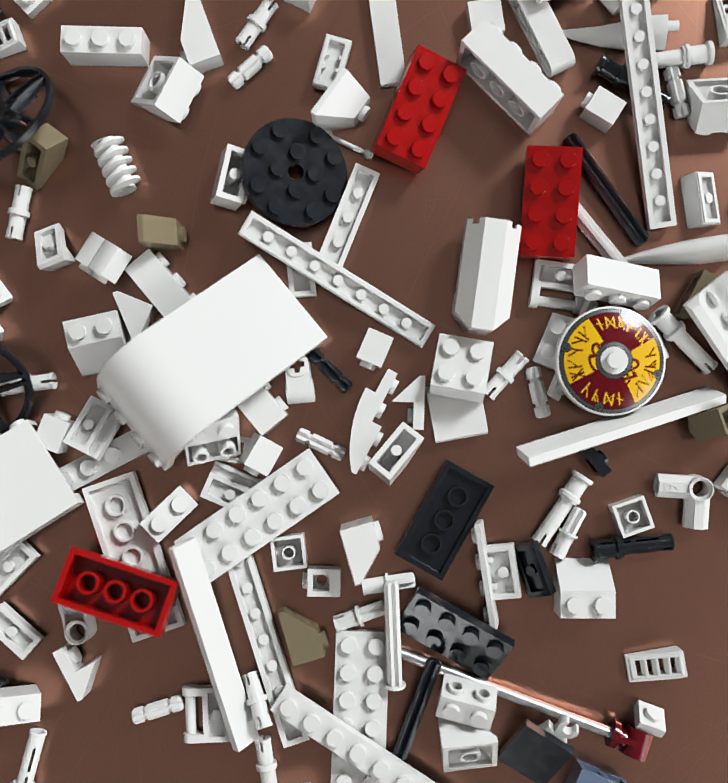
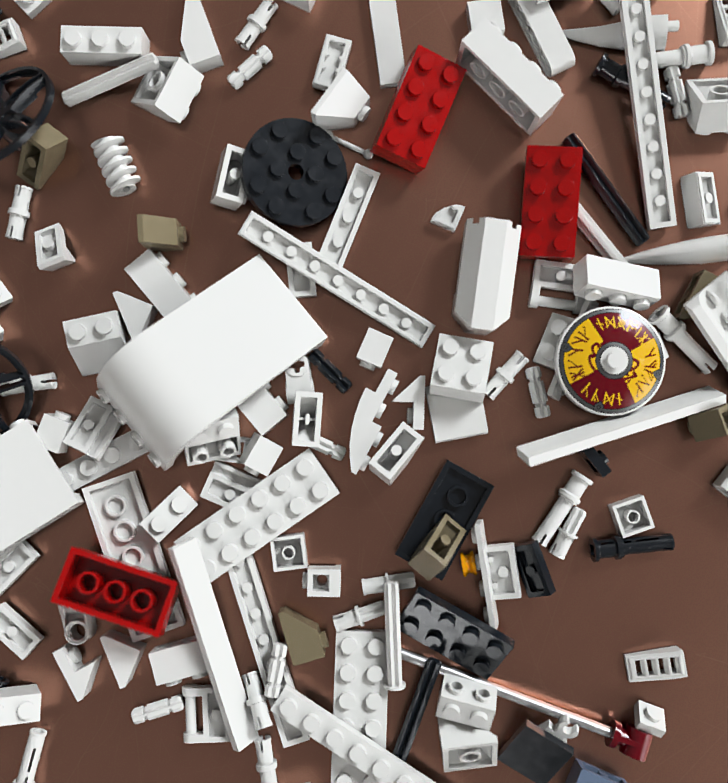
(102, 259): white brick -> none
(110, 79): none -> white axle
(122, 655): none -> white slope
(177, 661): none -> white brick
(276, 670): none -> white axle
(307, 419): none -> white slope
(361, 545): white slope -> none
(437, 548): none -> dark tan slope
(448, 217): none -> white tile
(468, 563): none -> light orange bush
(583, 589): white slope -> none
(601, 109): white brick -> none
(694, 505): white piece -> none

